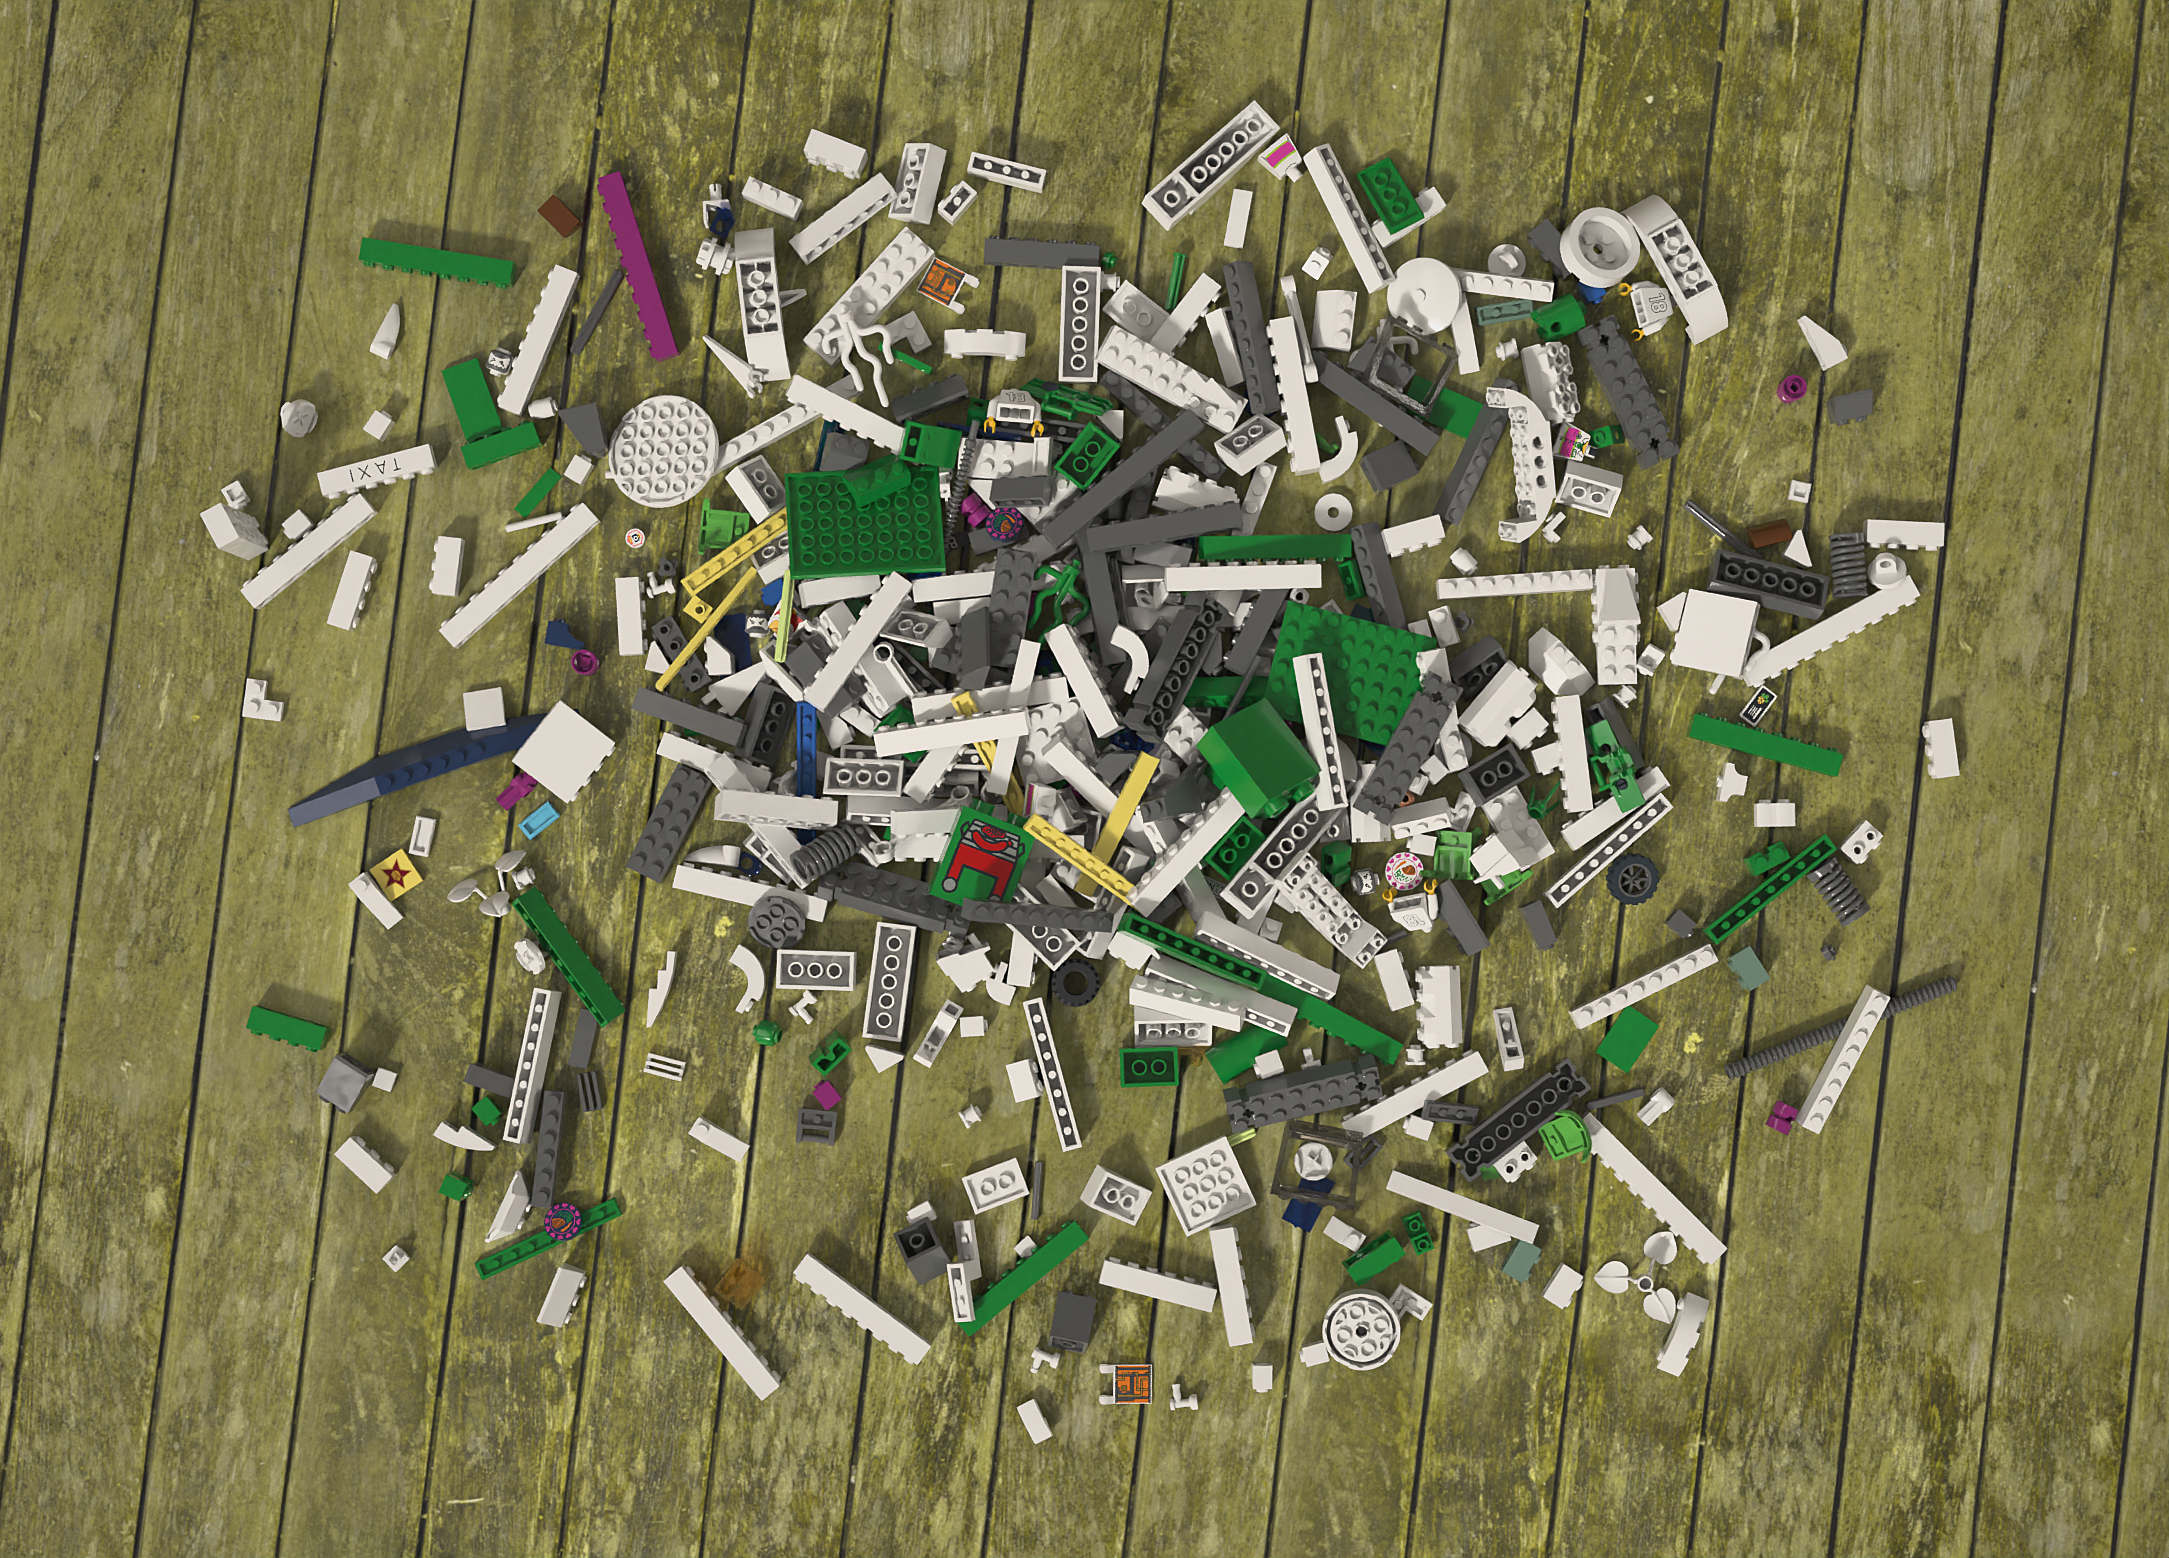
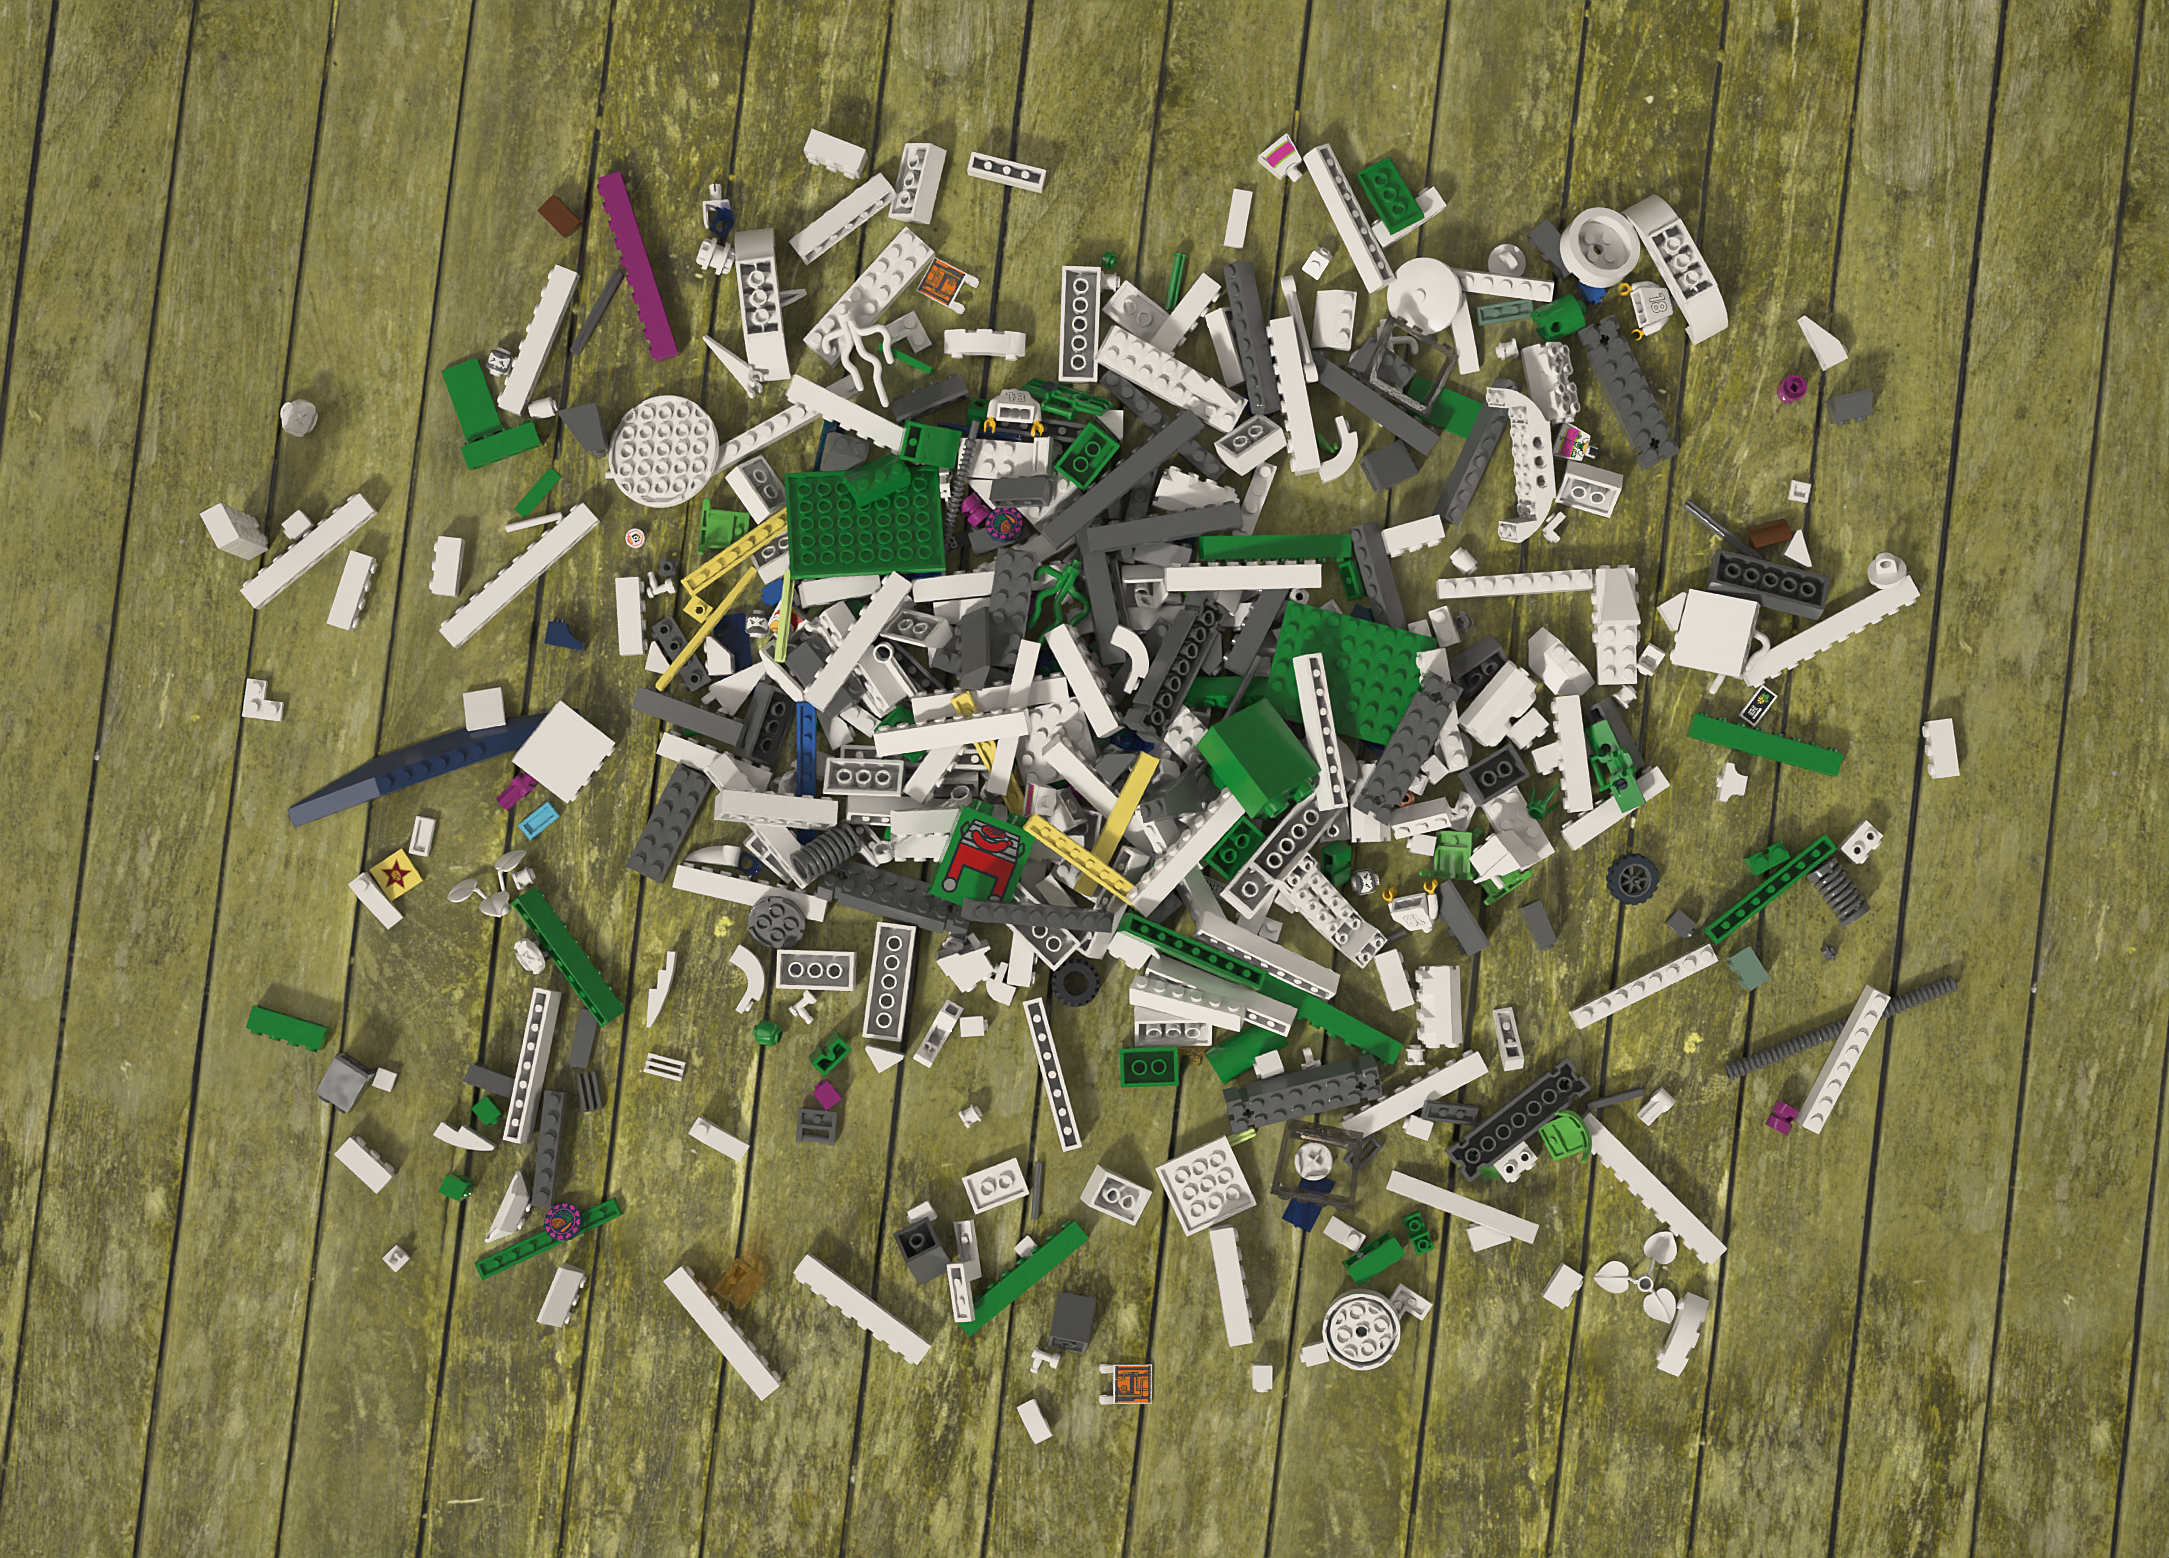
(236, 495): white bracket -> none
(377, 471): white brick -> none
(379, 425): white brick -> none
(386, 337): white piece -> none
(437, 262): green brick -> none
(579, 469): white brick -> none
(585, 662): magenta wheel -> none
(772, 198): white brick -> none
(919, 653): green plate -> none
(957, 203): white brick -> none
(1024, 1080): white brick -> none
(1039, 254): dark grey brick -> none
(1158, 1285): white brick -> none
(1177, 1402): white piece -> none
(1210, 166): white slope -> none
(1333, 501): white tile -> none
(1403, 871): tile -> none
(1520, 1260): sand green brick -> none
(1606, 436): green bracket -> none
(1607, 850): white brick -> none
(1627, 1038): green tile -> none
(1639, 538): white brick -> none
(1774, 814): white brick -> none
(1842, 567): dark grey piece -> none
(1903, 534): white brick -> none

